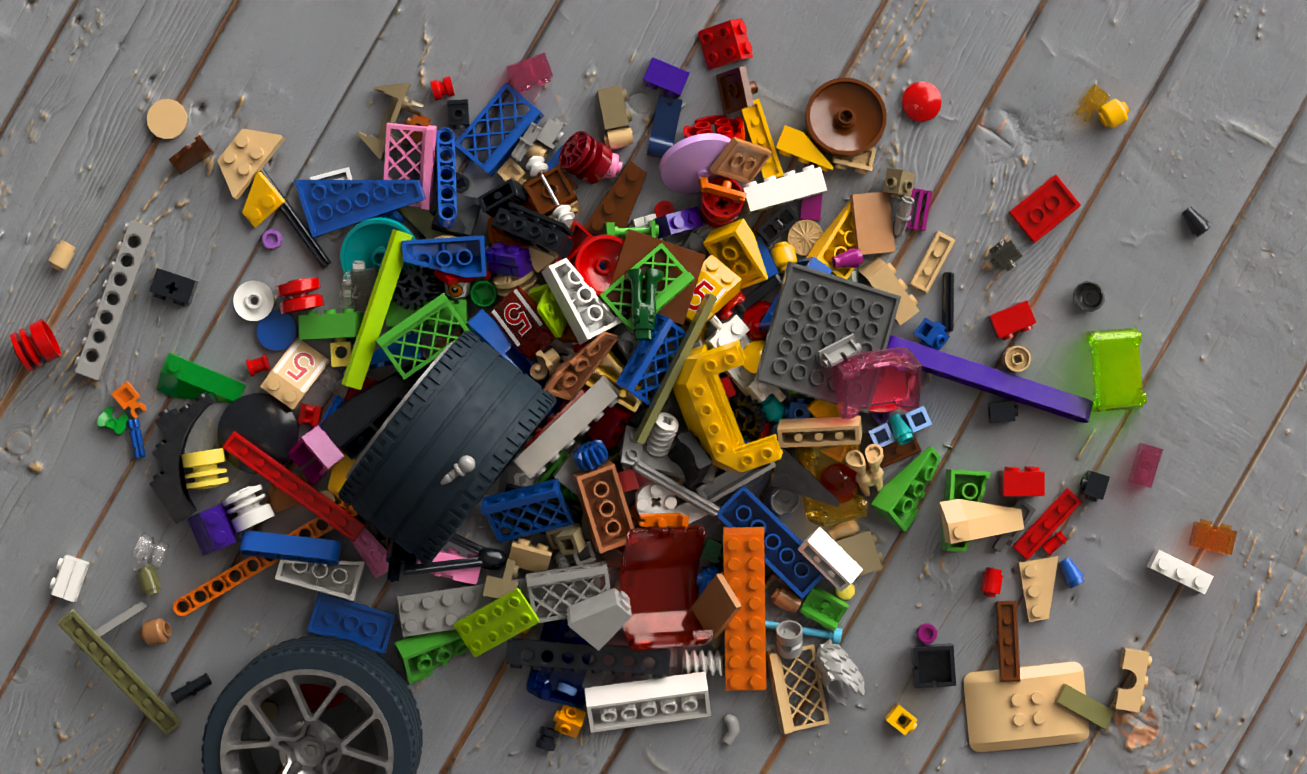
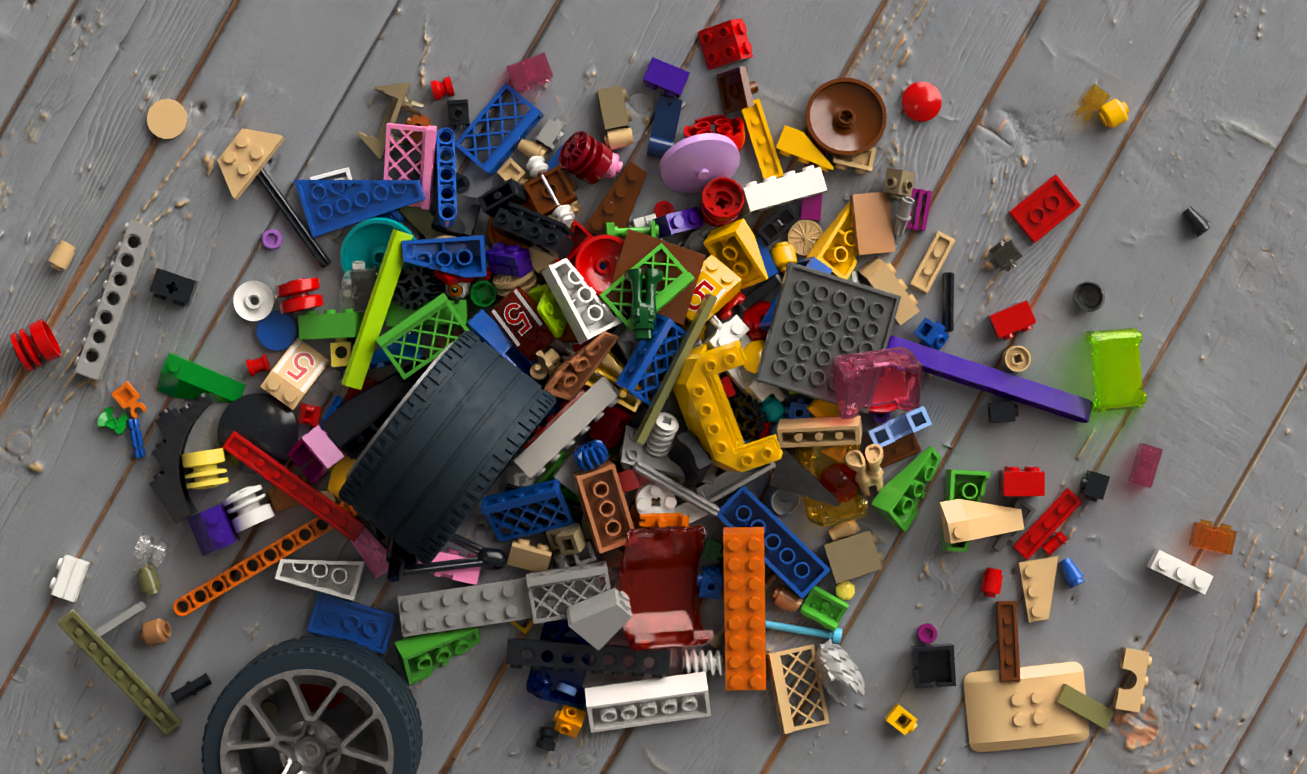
(191, 155): reddish brown slope -> none
(261, 201): yellow wing -> none
(290, 548): blue beam -> none
(464, 465): light grey bar -> none
(496, 622): lime bracket -> none
(497, 587): dark tan brick -> none
(526, 142): light grey axle -> none
(716, 605): medium nougat tile -> none
(724, 190): orange piece -> none
(733, 728): light grey arm -> none
(741, 160): medium nougat tile -> none
(789, 639): light grey wheel -> none
(830, 559): white brick -> none
(832, 354): light grey hinge -> none
(849, 259): magenta cone -> none
(901, 431): teal cone -> none

